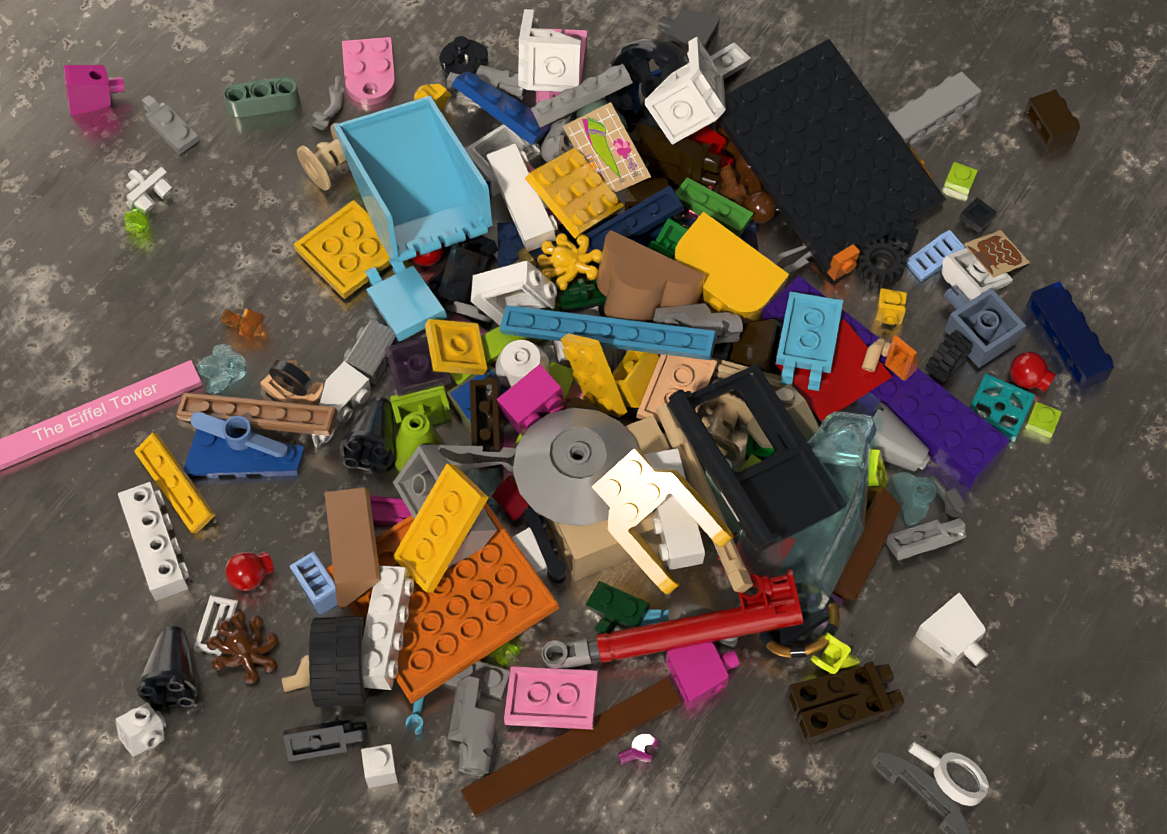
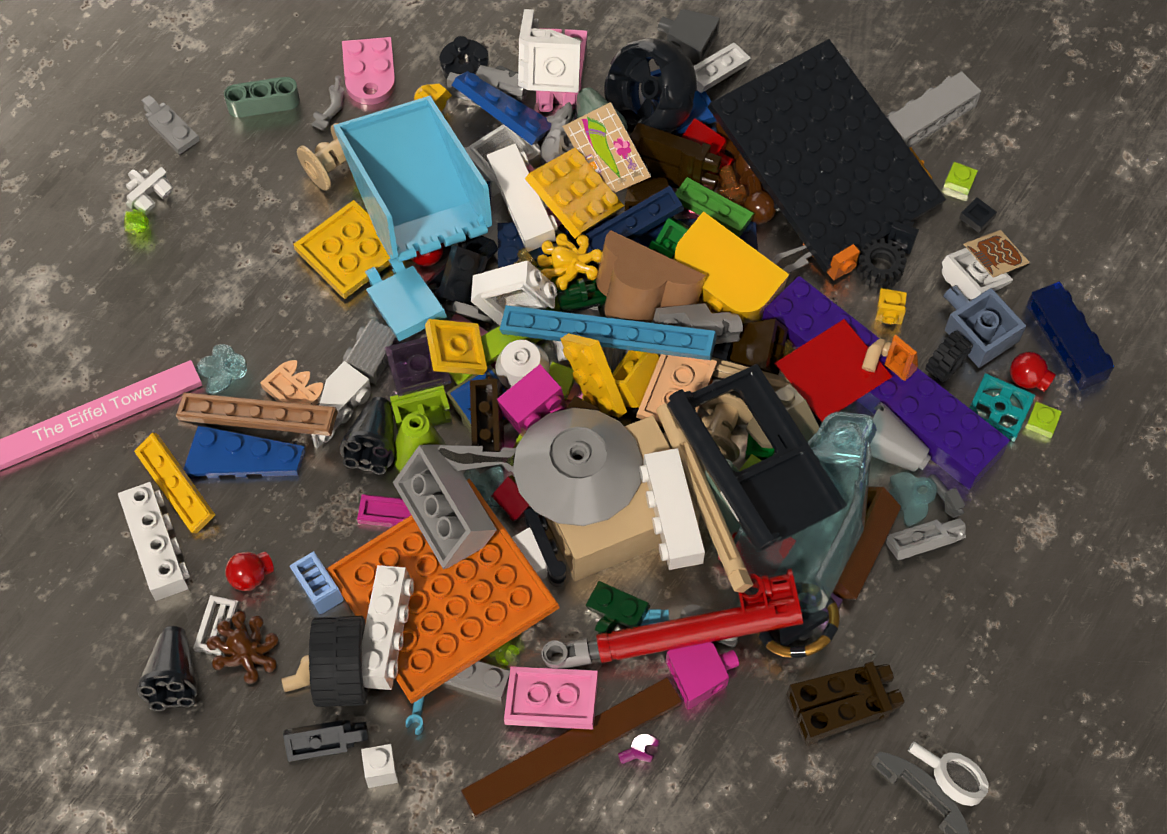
(89, 87): dark pink torso -> none
(141, 729): white brick -> none
(224, 428): medium blue piece -> none
(248, 324): clear orange plate -> none
(290, 377): black piece -> none
(352, 543): medium nougat slope -> none
(440, 527): yellow plate -> none
(474, 729): light grey plate -> none
(581, 95): light grey plate -> none
(633, 492): plate -> none
(689, 96): white bracket -> none
(808, 336): medium azure tile -> none
(836, 656): neon yellow piece -> none
(878, 474): neon yellow plate -> none
(945, 243): light blue slope -> none
(954, 632): white torso -> none
(1052, 120): dark brown brick -> none

